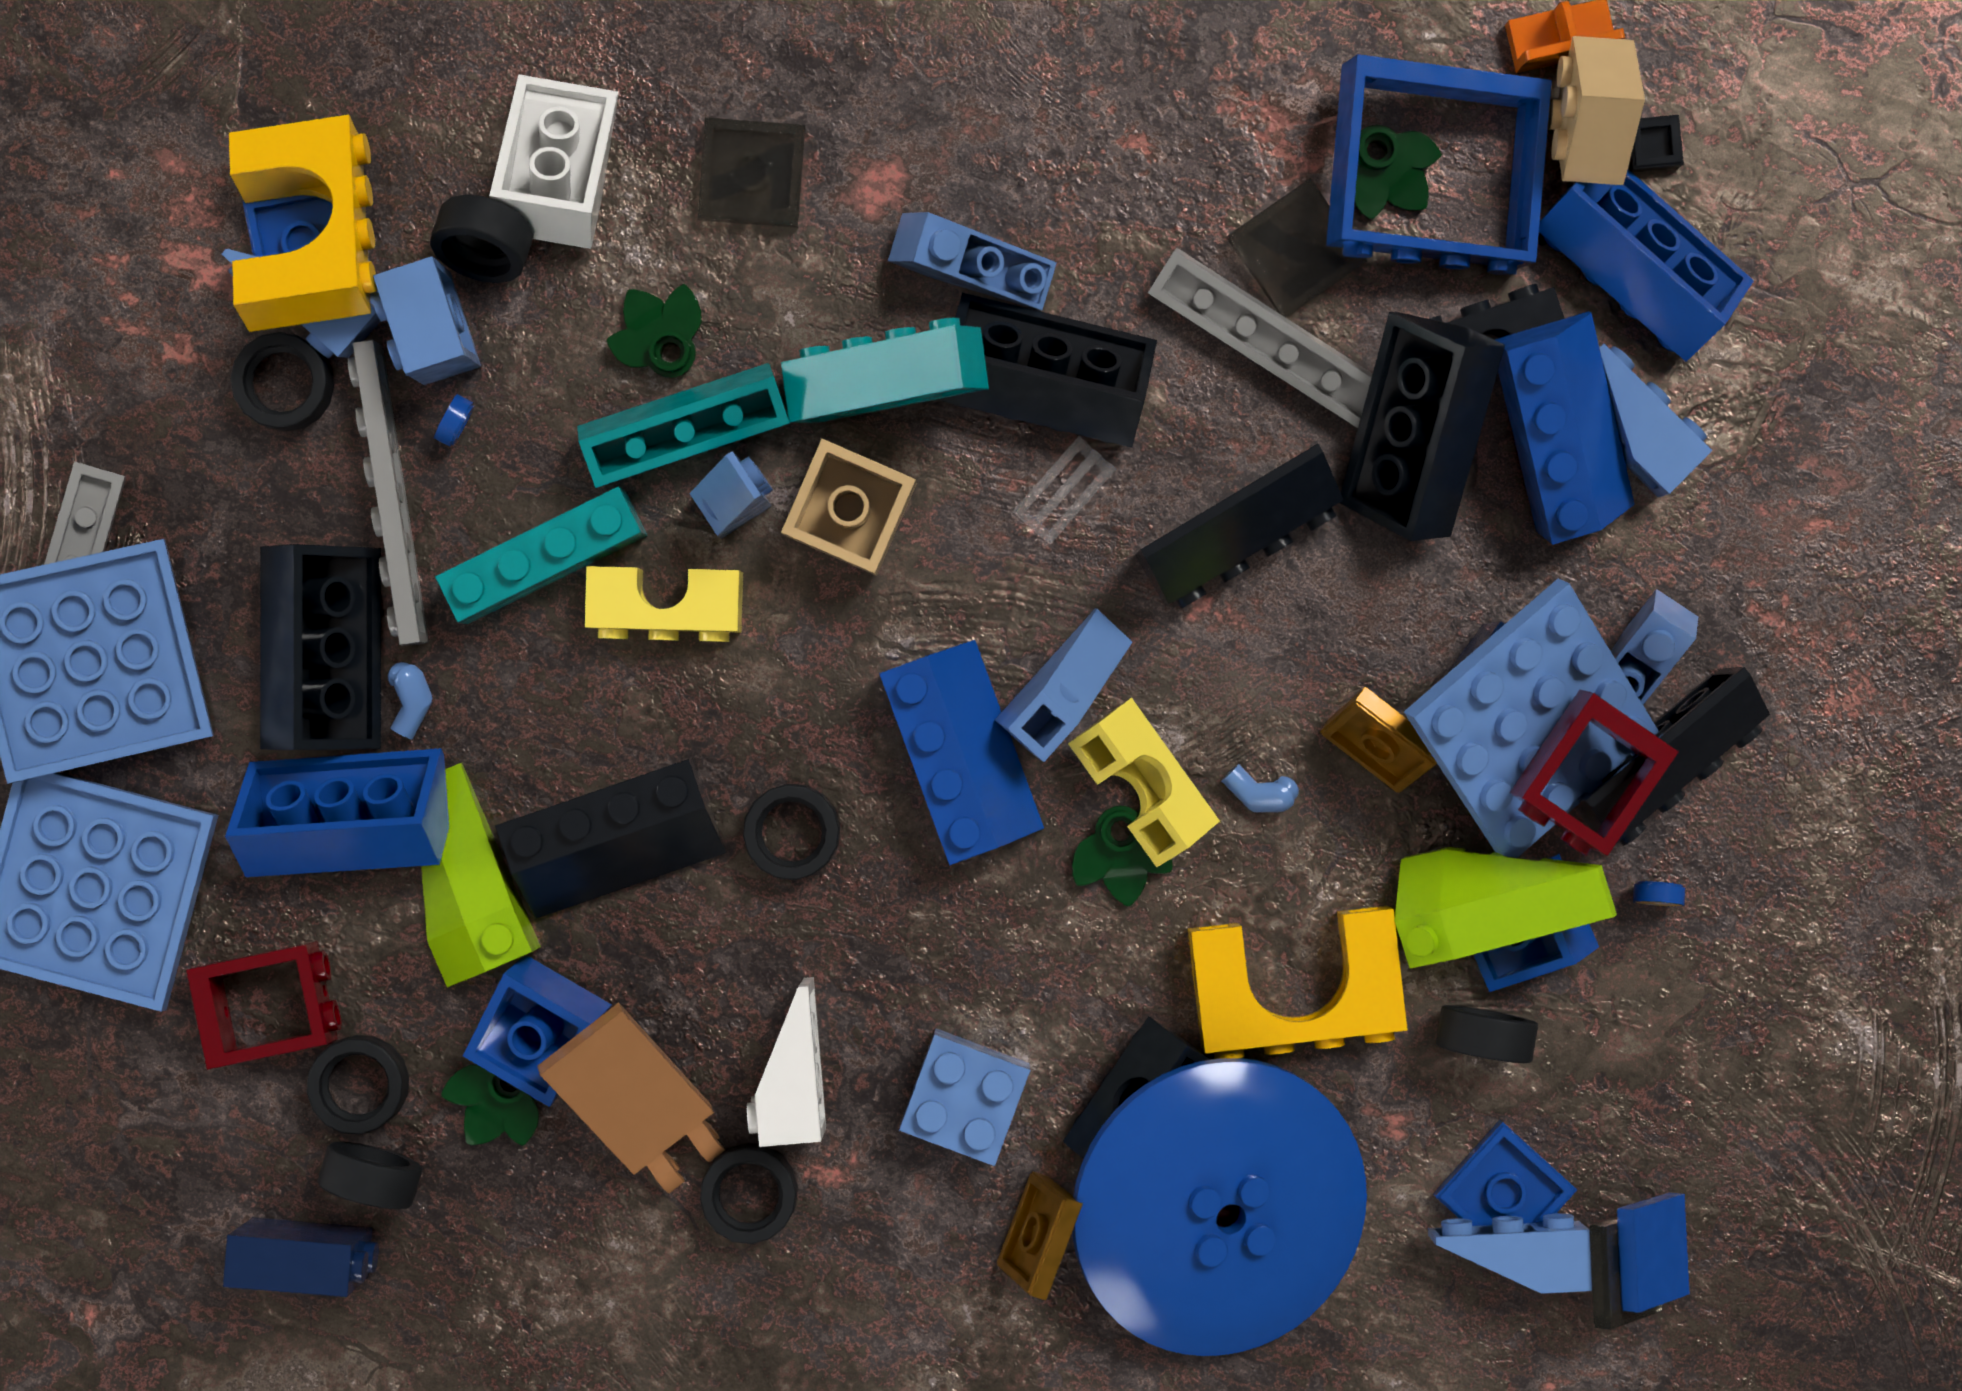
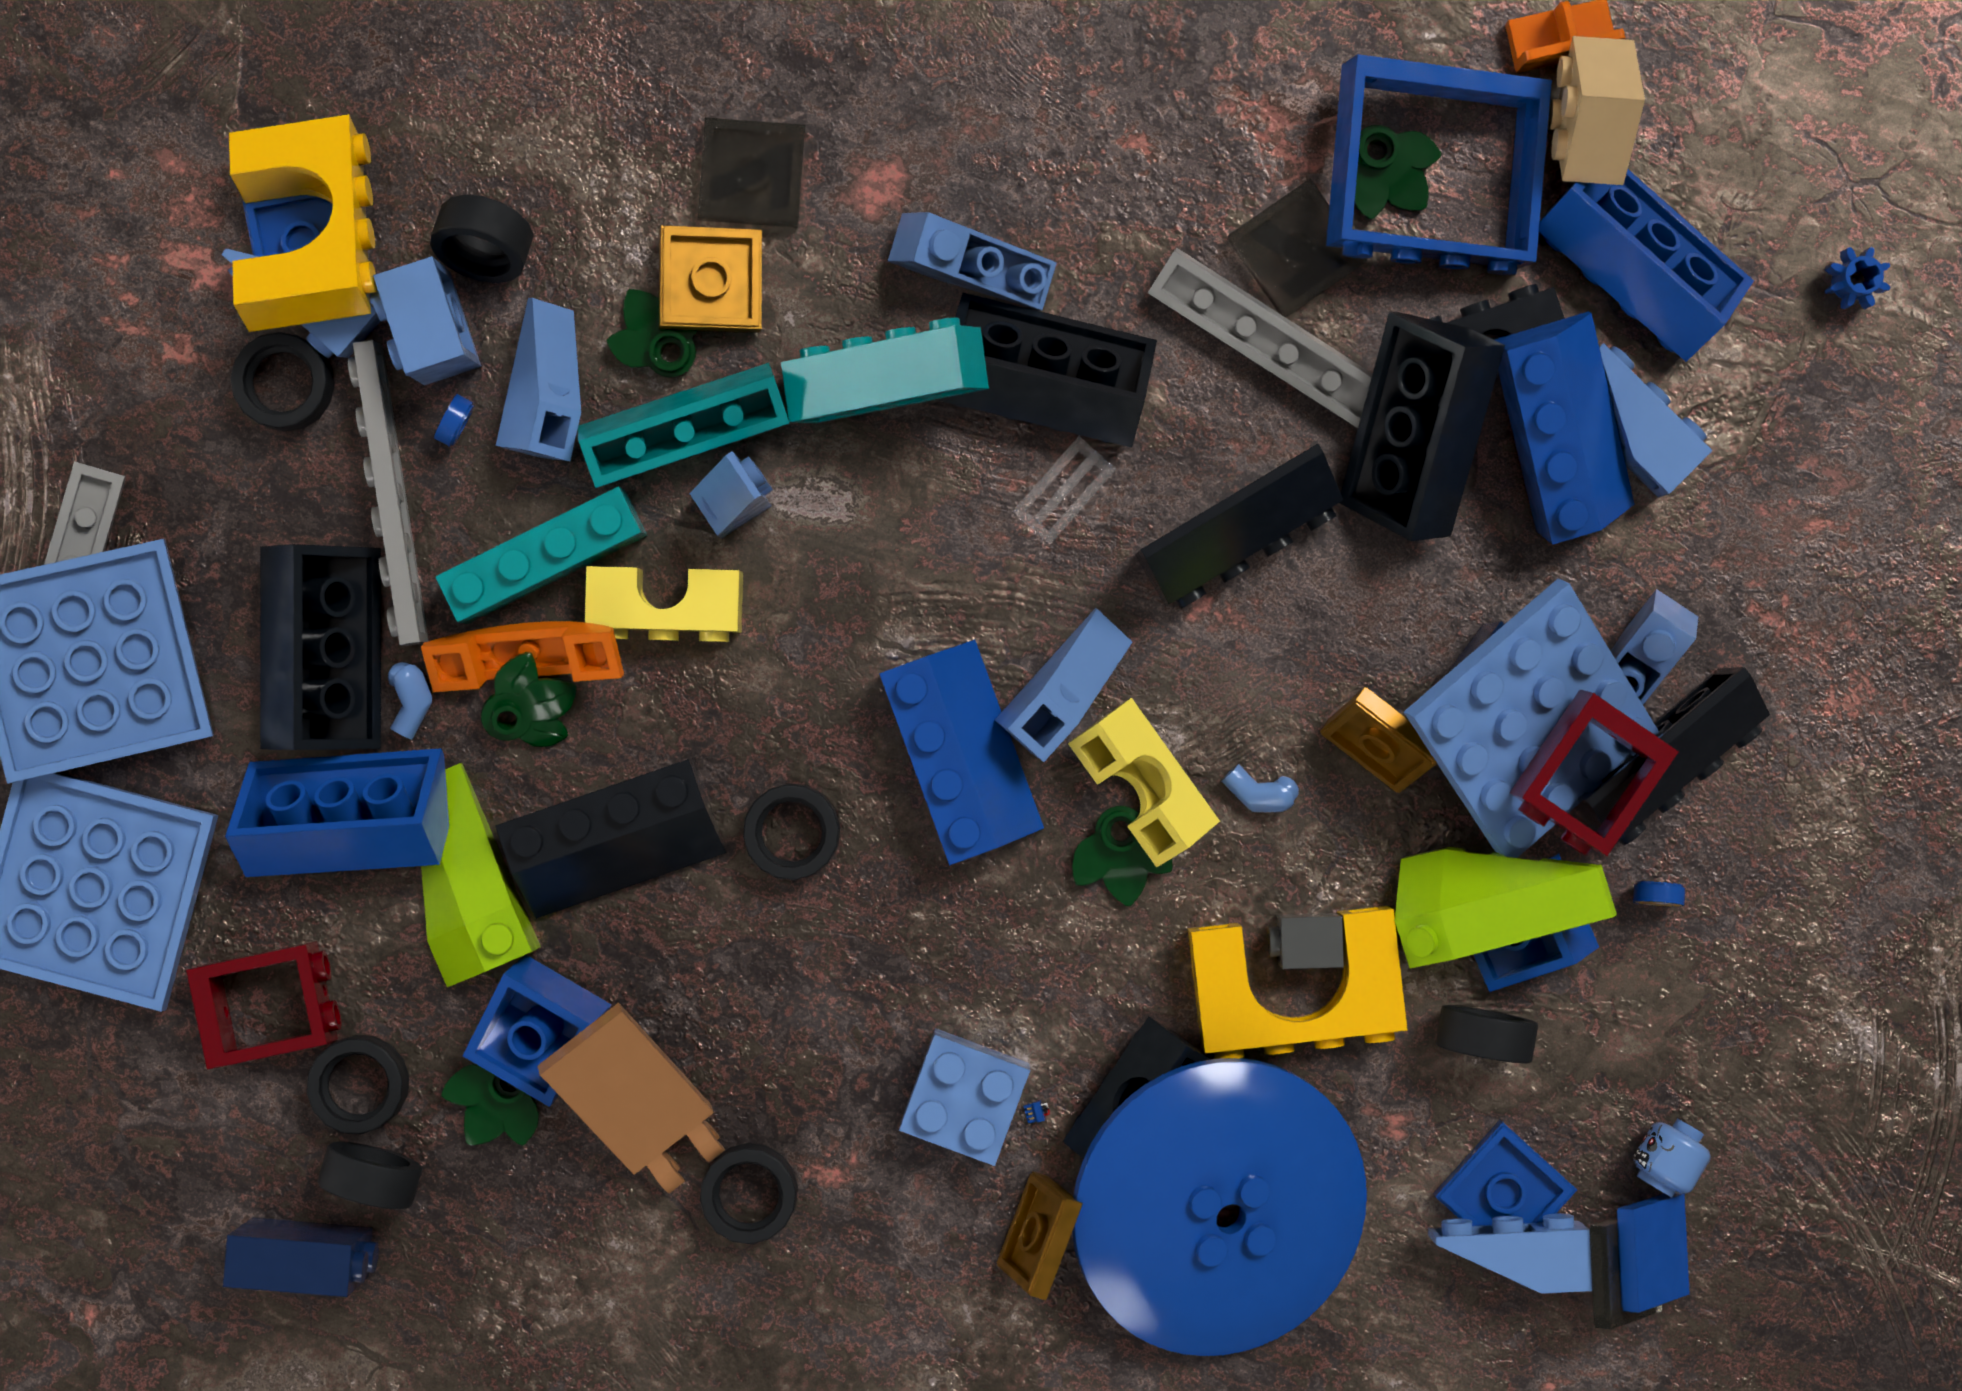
(533, 701): none -> dark green plate
(544, 387): none -> medium blue slope
(556, 157): white slope -> none
(558, 648): none -> orange slope
(710, 279): none -> tile
(790, 1093): white slope -> none
(849, 507): tan brick -> none
(1035, 1111): none -> blue piece
(1307, 941): none -> dark grey brick
(1657, 144): black tile -> none
(1671, 1157): none -> medium blue head
(1871, 270): none -> blue gear

